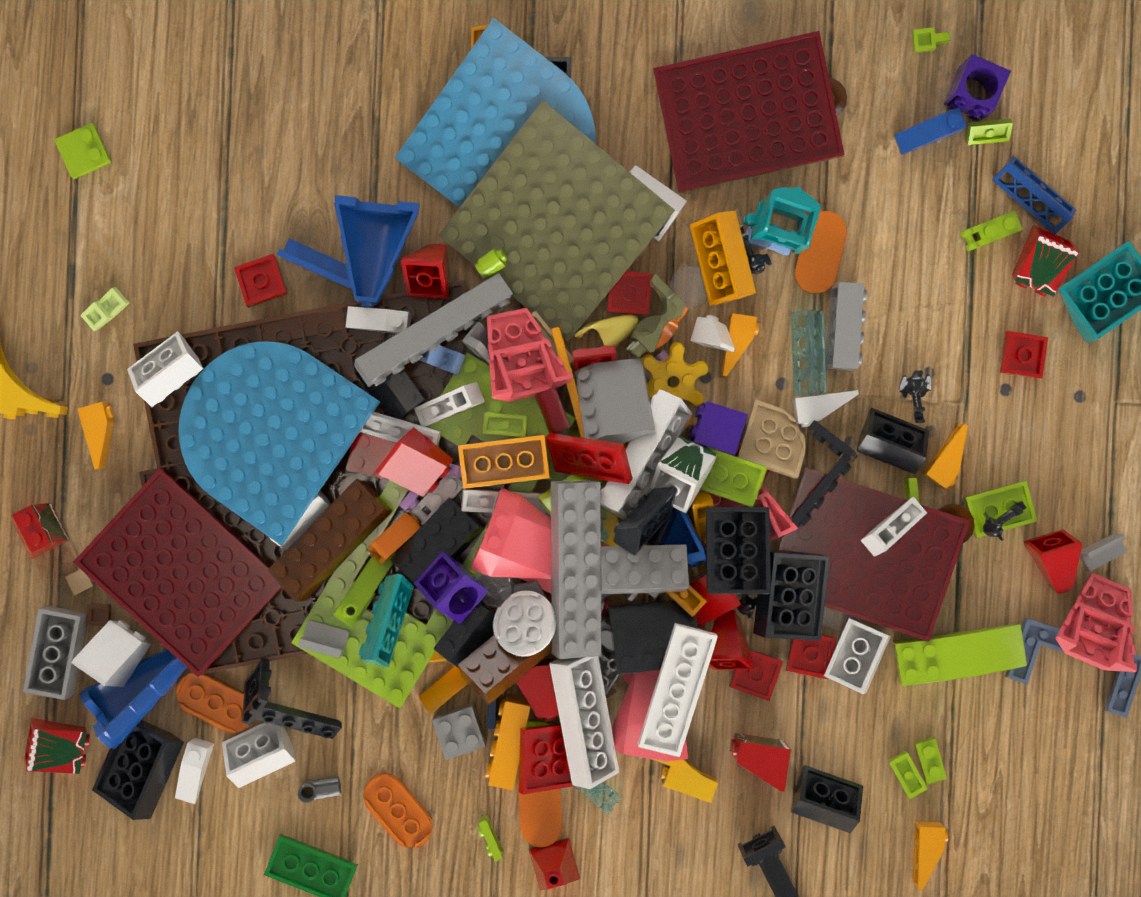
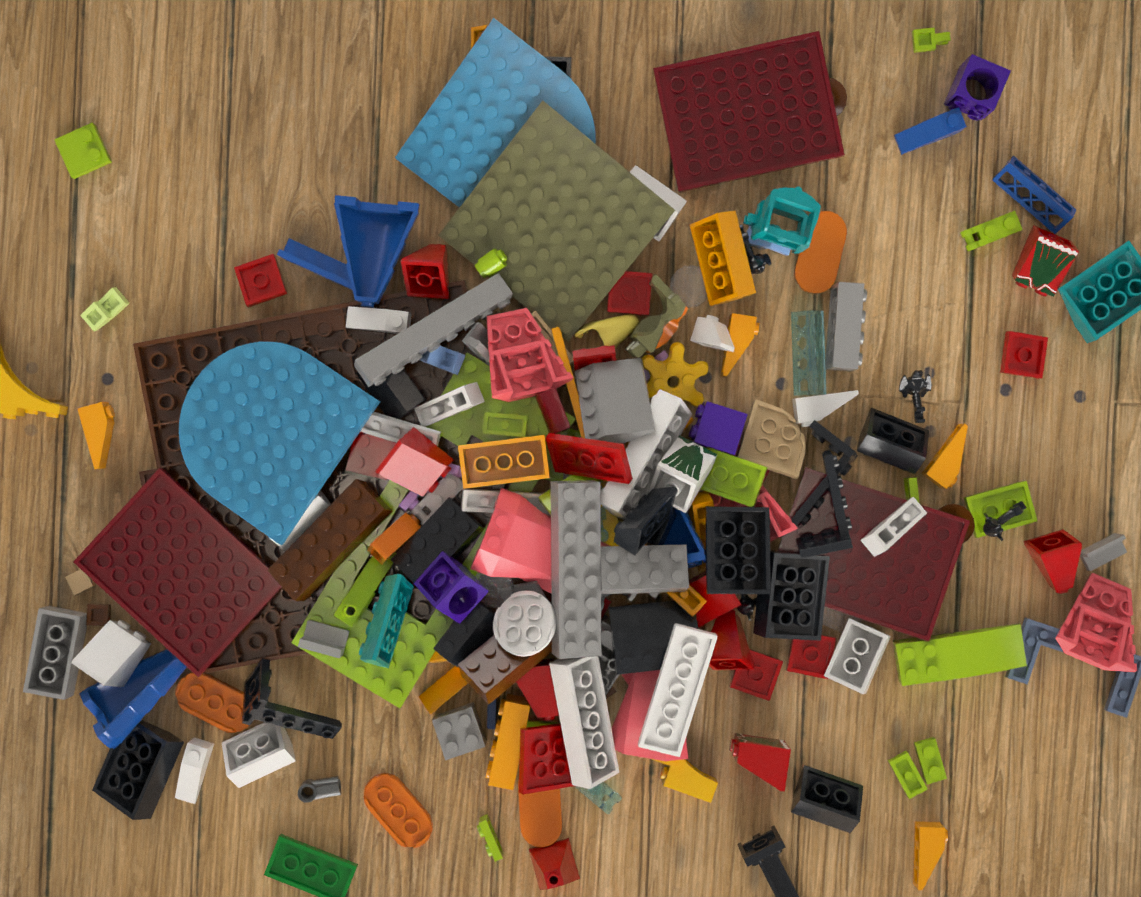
(39, 528): red slope -> none
(55, 747): slope -> none
(164, 369): white slope -> none
(829, 539): none -> black bracket
(989, 131): lime plate -> none

